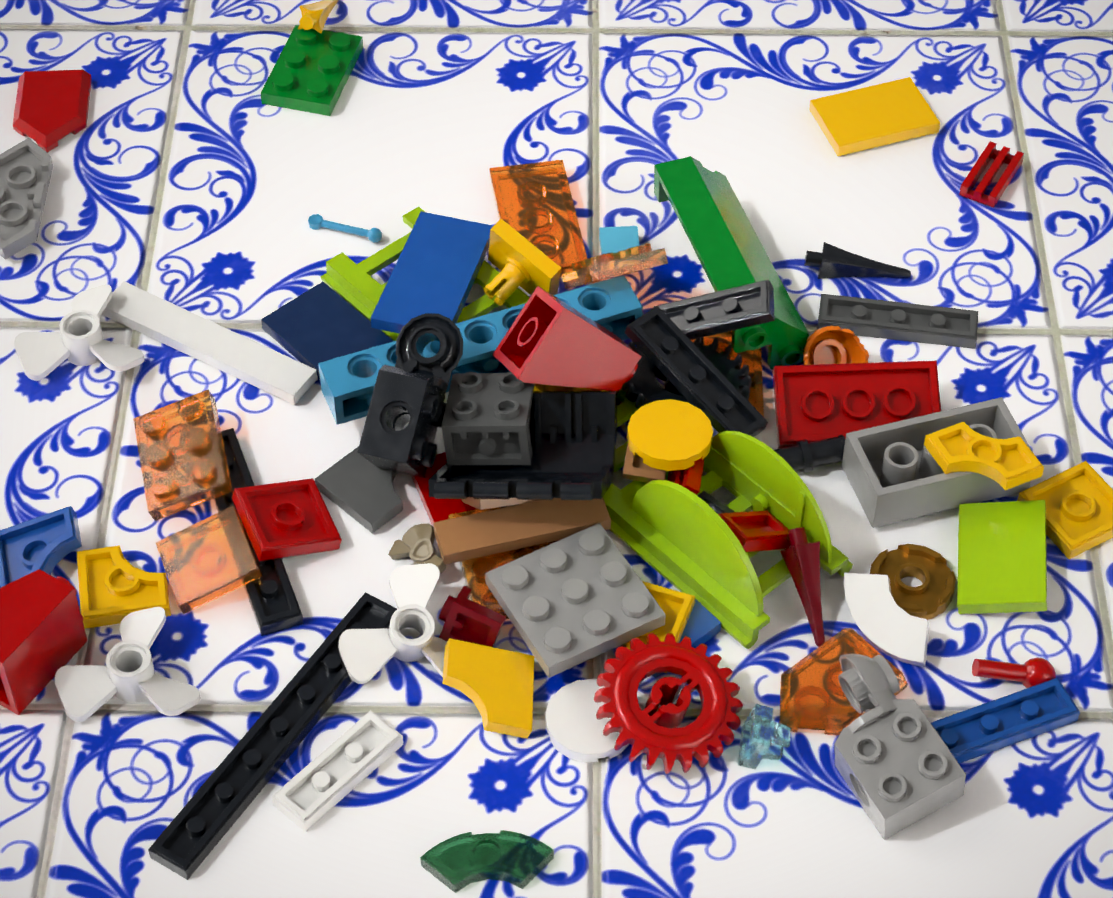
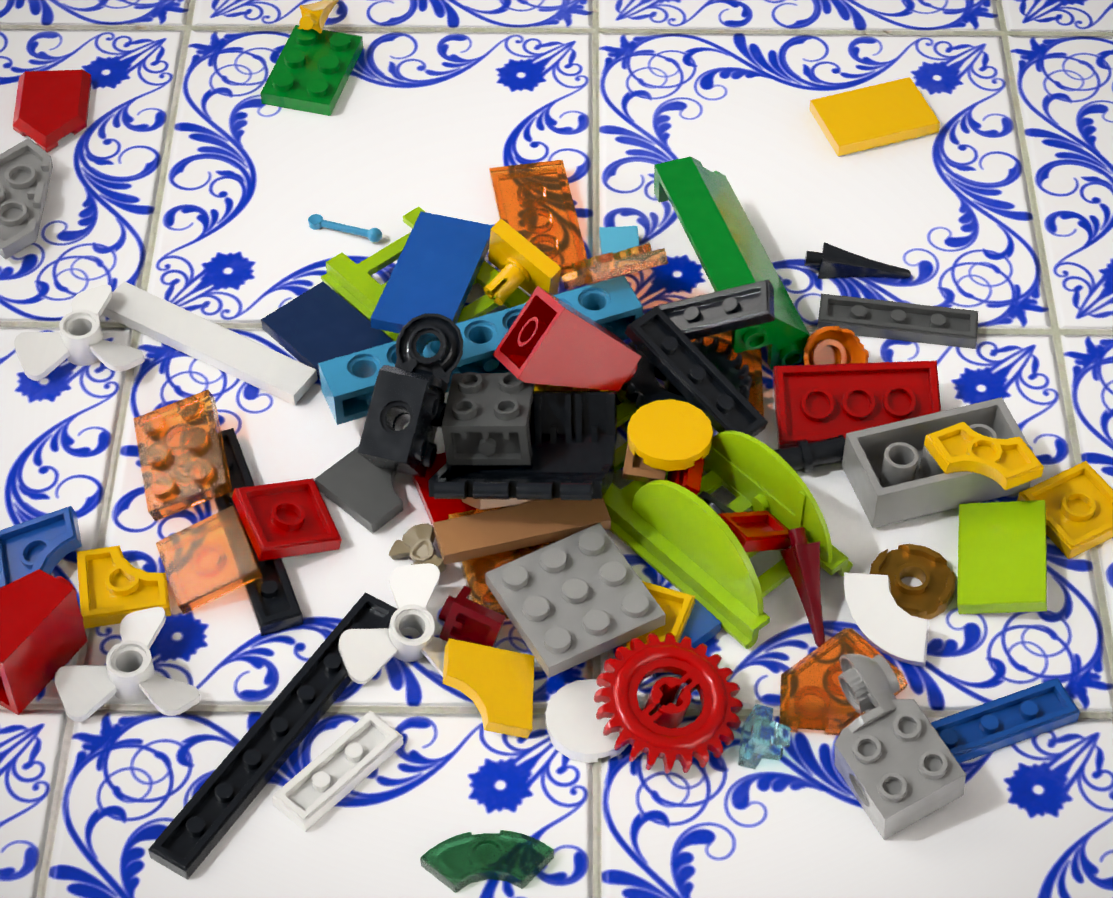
(999, 157): red tile -> none
(1030, 673): red bar -> none

